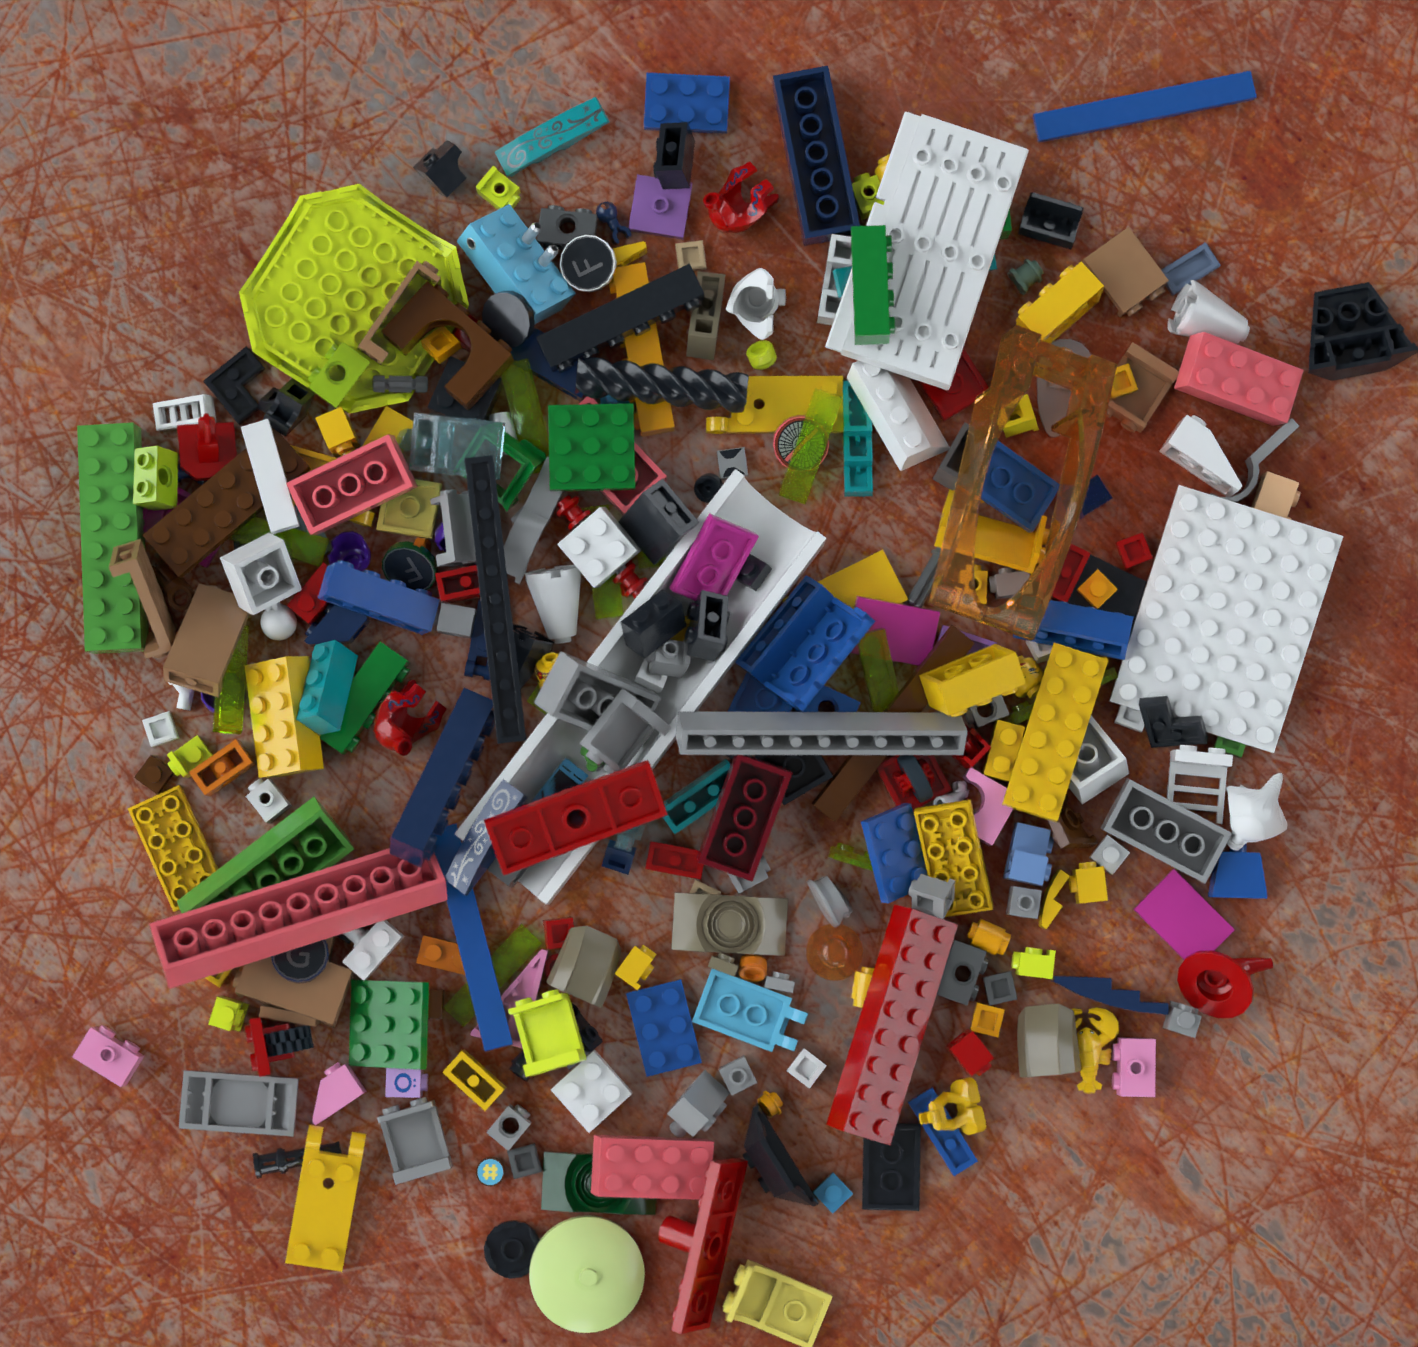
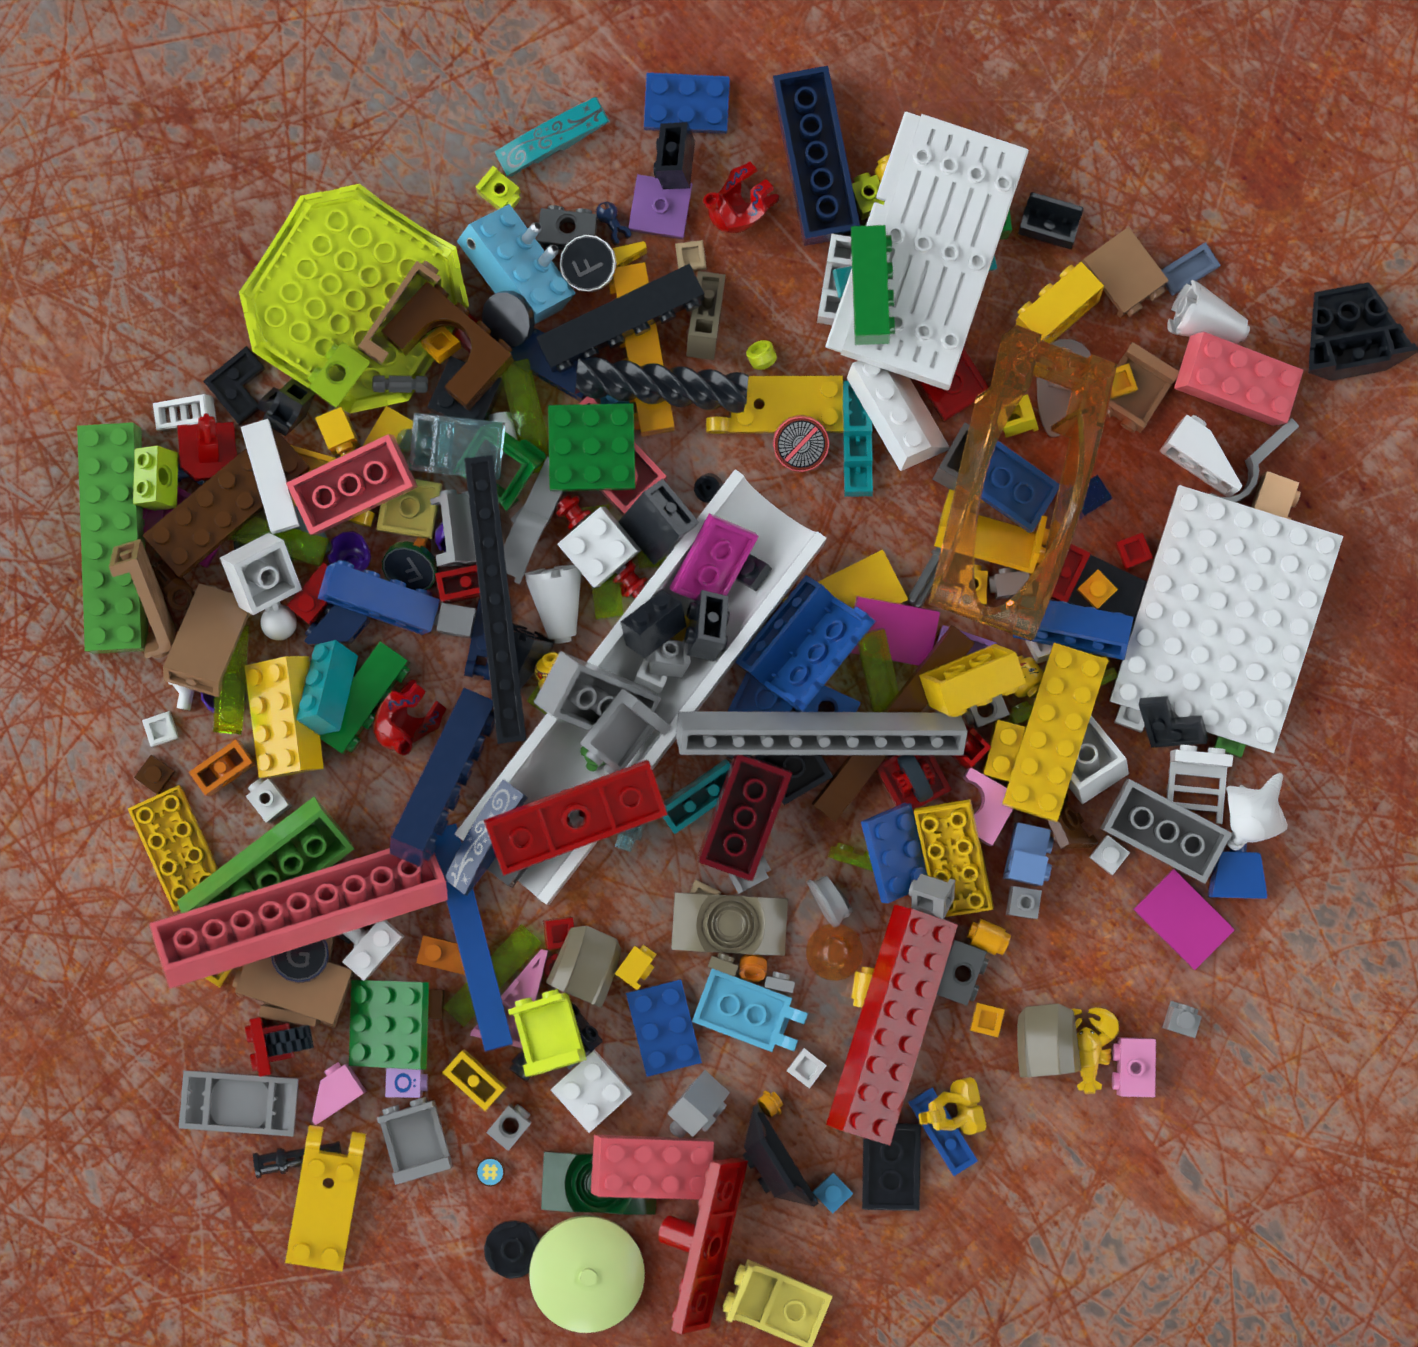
(109, 1055): bright pink brick -> none
(188, 757): neon yellow bracket -> none
(228, 1014): neon yellow brick -> none
(442, 168): black brick -> none
(524, 1161): dark grey tile -> none
(564, 777): tile -> none
(618, 859): dark blue plate -> none
(674, 860): red plate -> none
(730, 460): light grey tile -> none
(737, 1075): light grey brick -> none
(755, 301): white piece -> none
(810, 446): clear neon green plate -> none
(959, 793): white arm -> none
(970, 1053): red brick -> none
(999, 988): dark grey plate -> none
(1026, 275): sand green brick -> none
(1033, 963): neon yellow brick -> none
(1050, 907): yellow slope -> none
(1088, 883): yellow brick -> none
(1101, 990): dark blue slope -> none
(1144, 106): blue tile -> none
(1219, 983): red piece -> none

